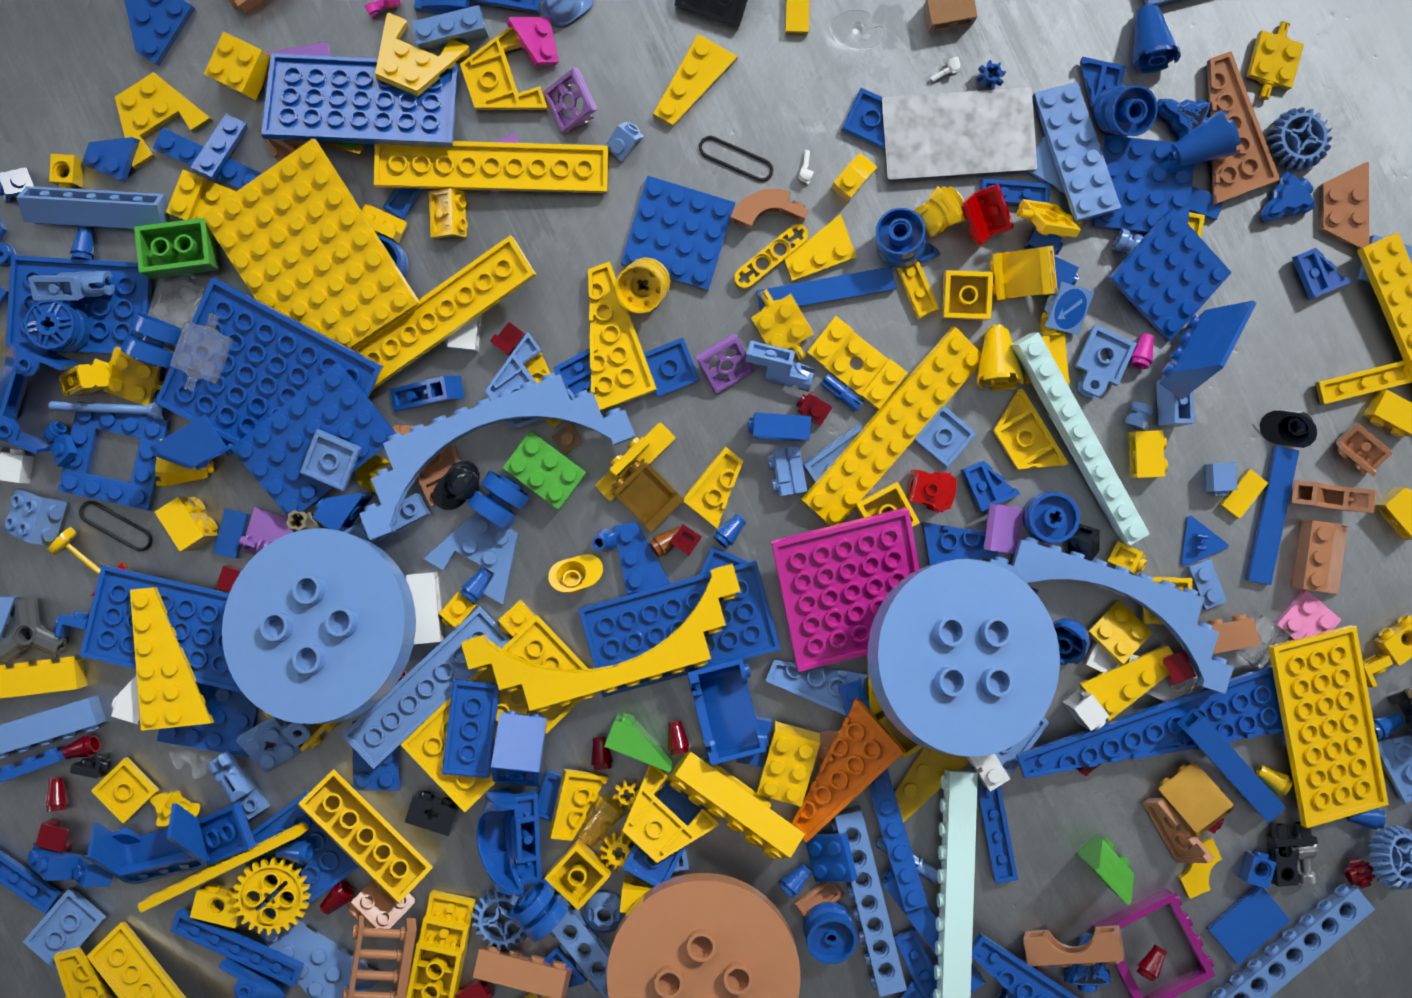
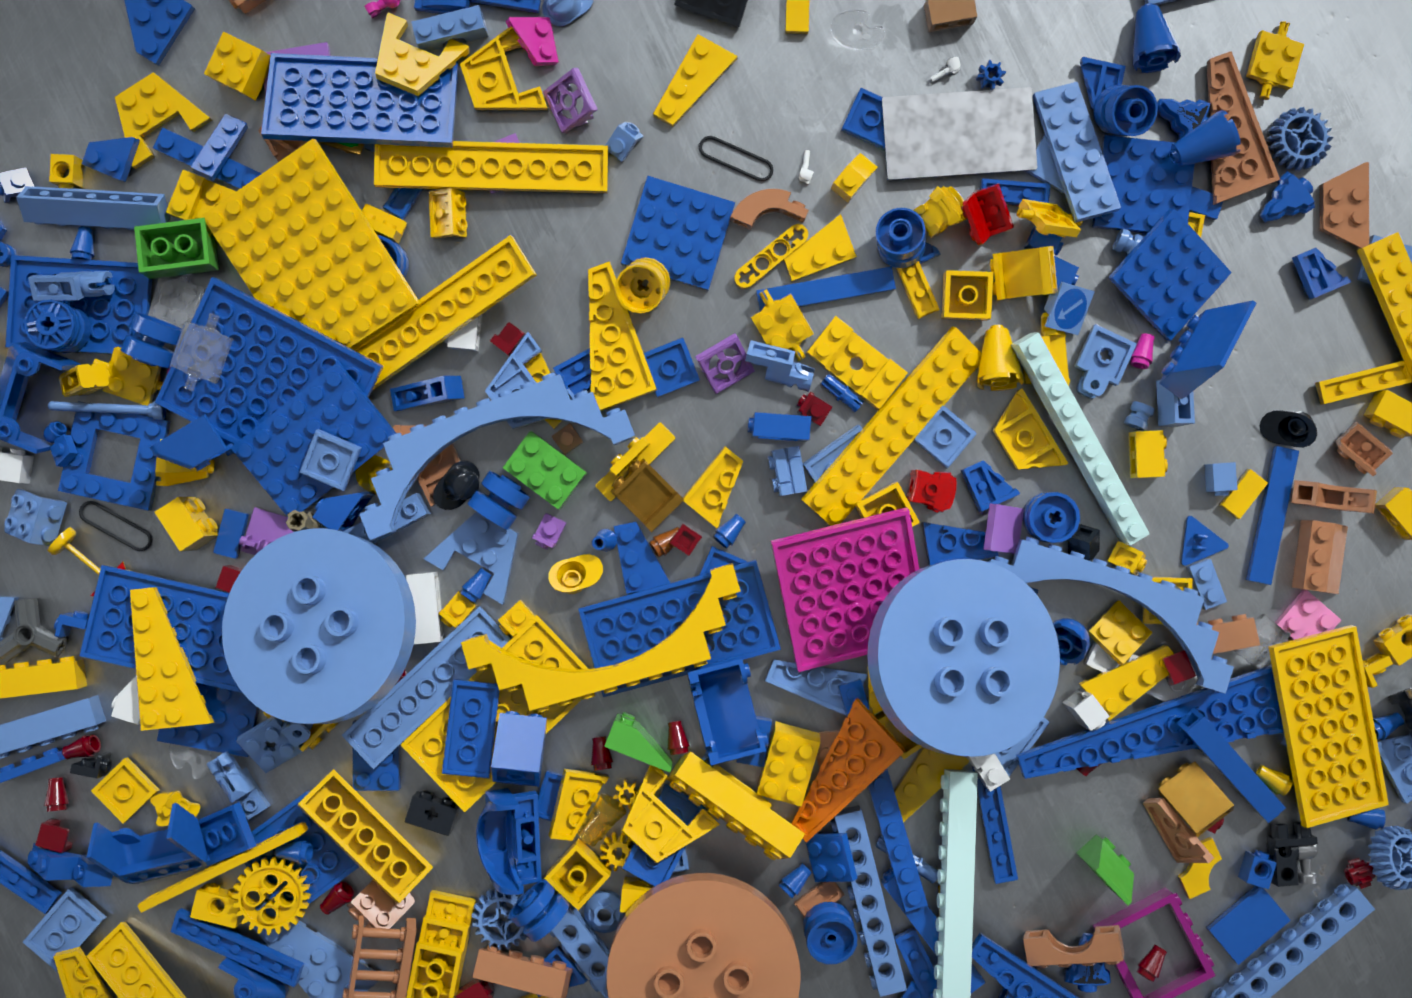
(549, 531): none -> medium lavender bracket

